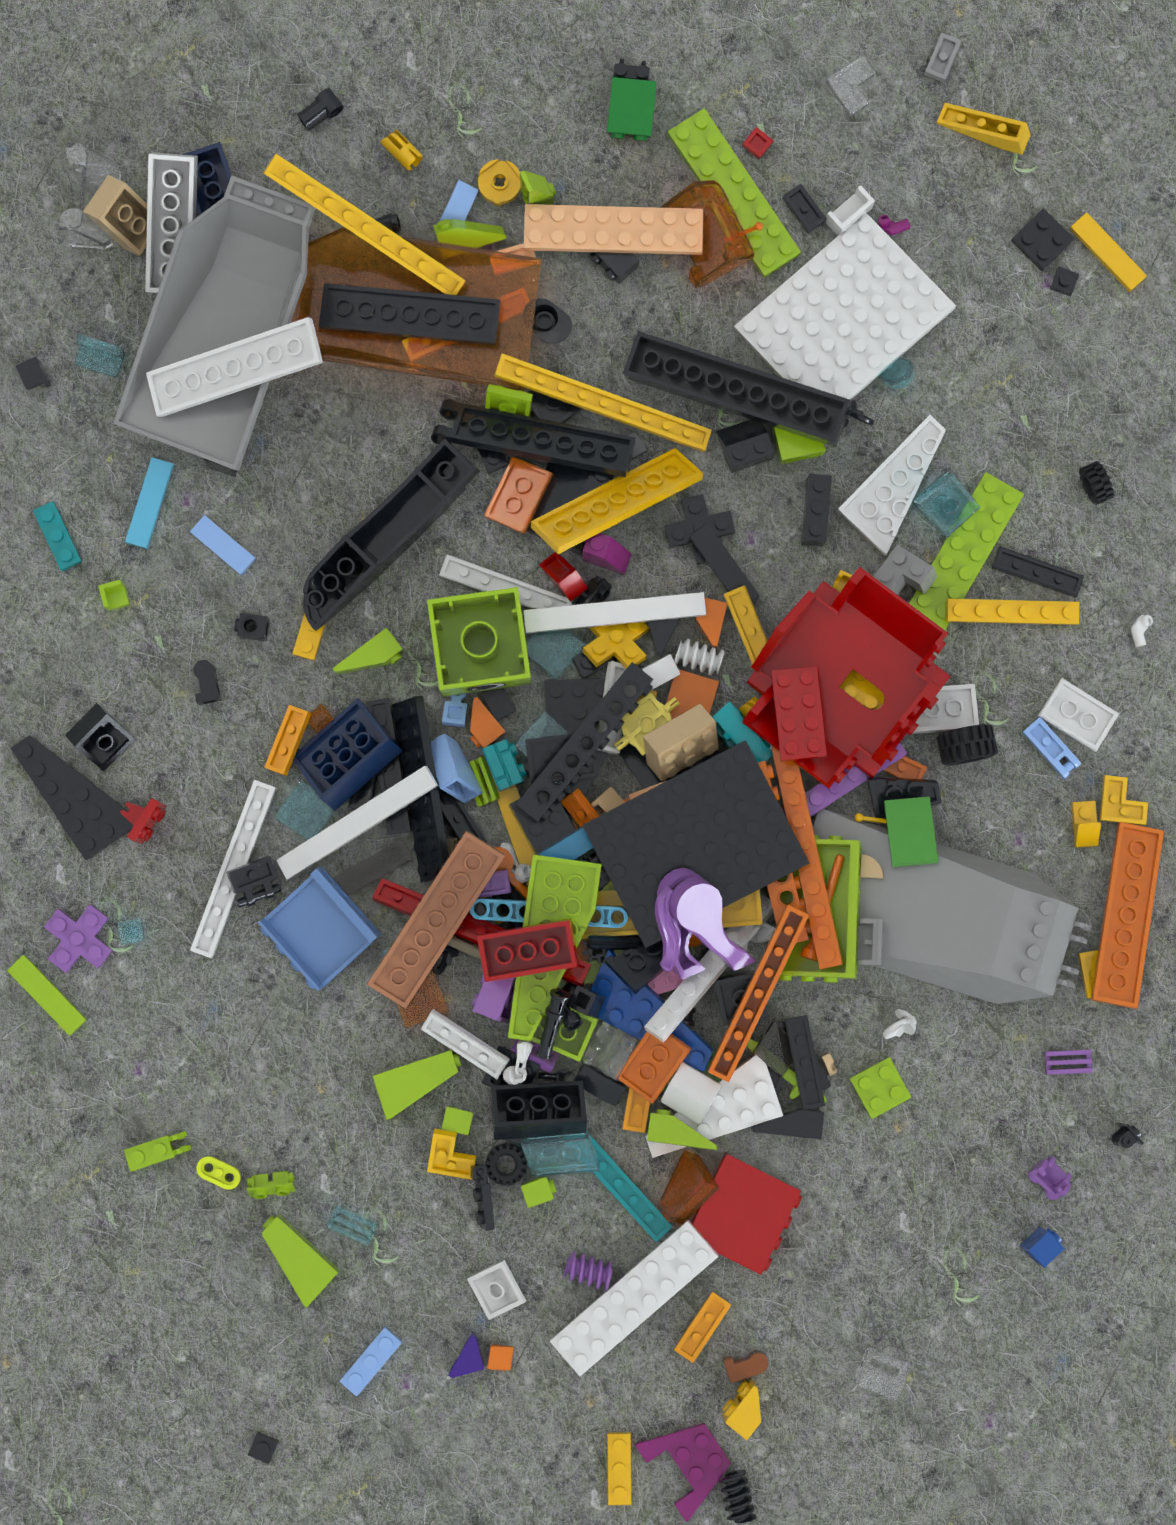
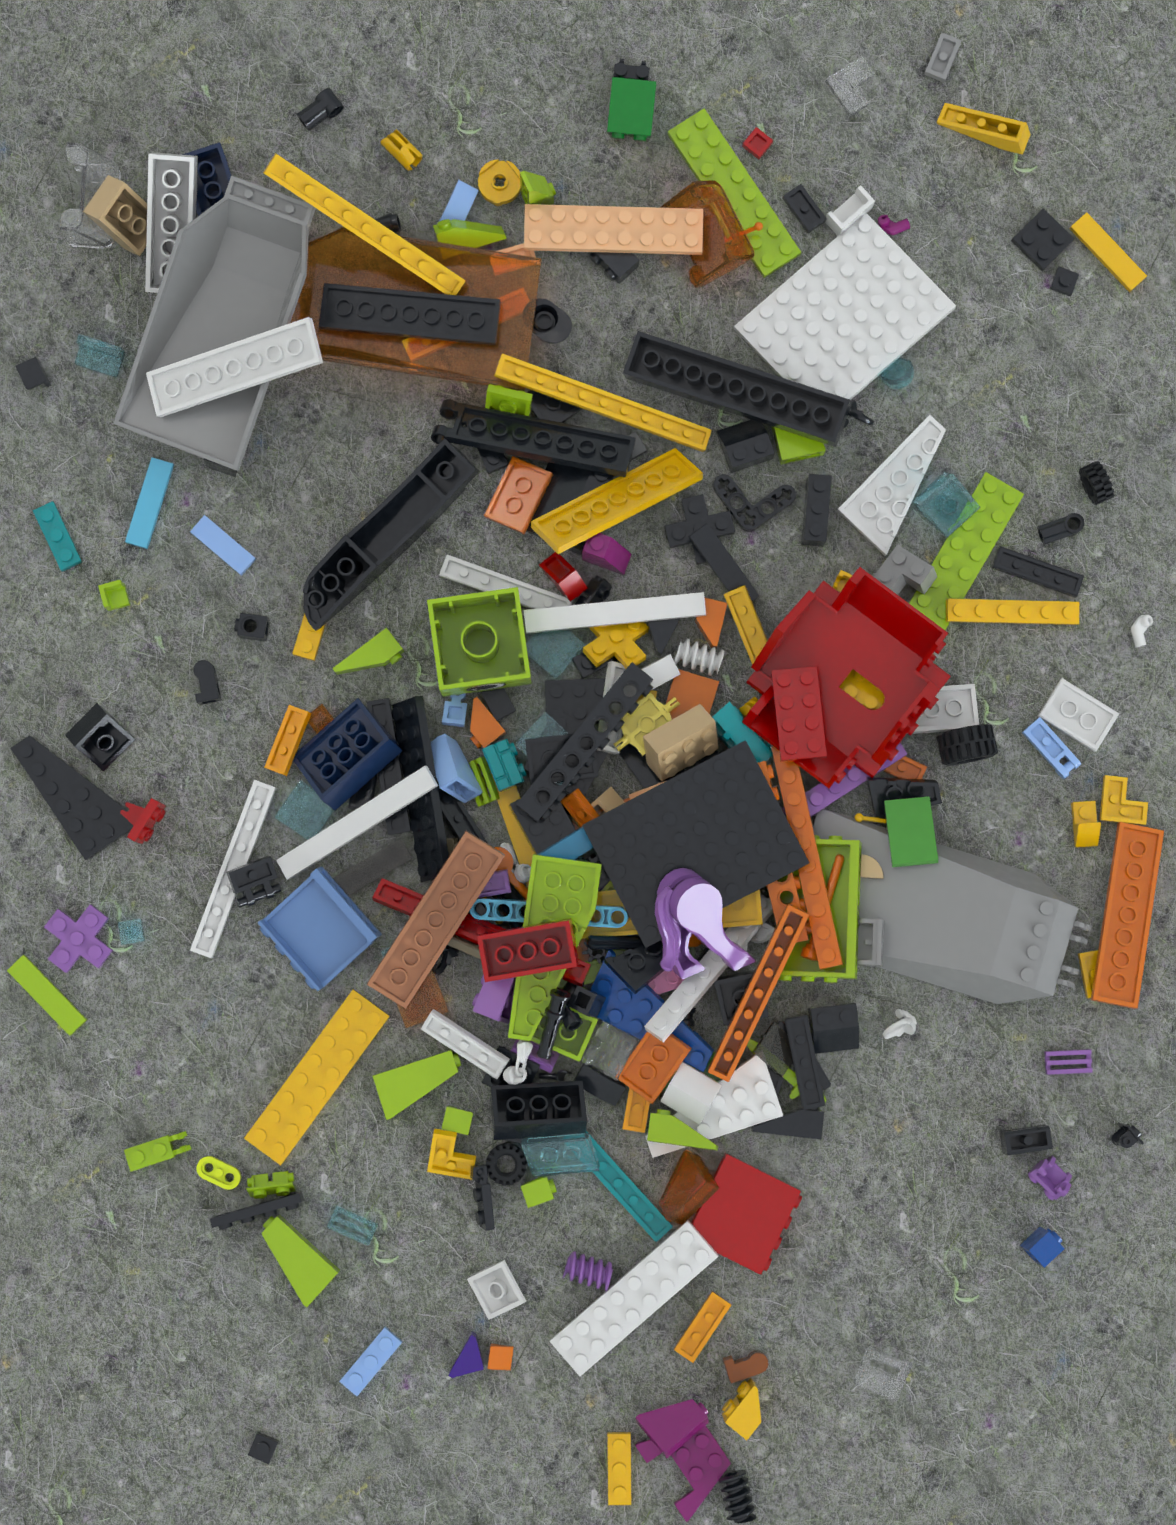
(247, 1214): none -> black plate
(316, 1077): none -> yellow plate
(673, 1424): none -> magenta slope
(755, 510): none -> black beam
(828, 1064): tan tile -> none
(834, 1028): none -> black slope
(880, 1087): lime plate -> none
(1026, 1139): none -> black brick
(1059, 528): none -> black piece

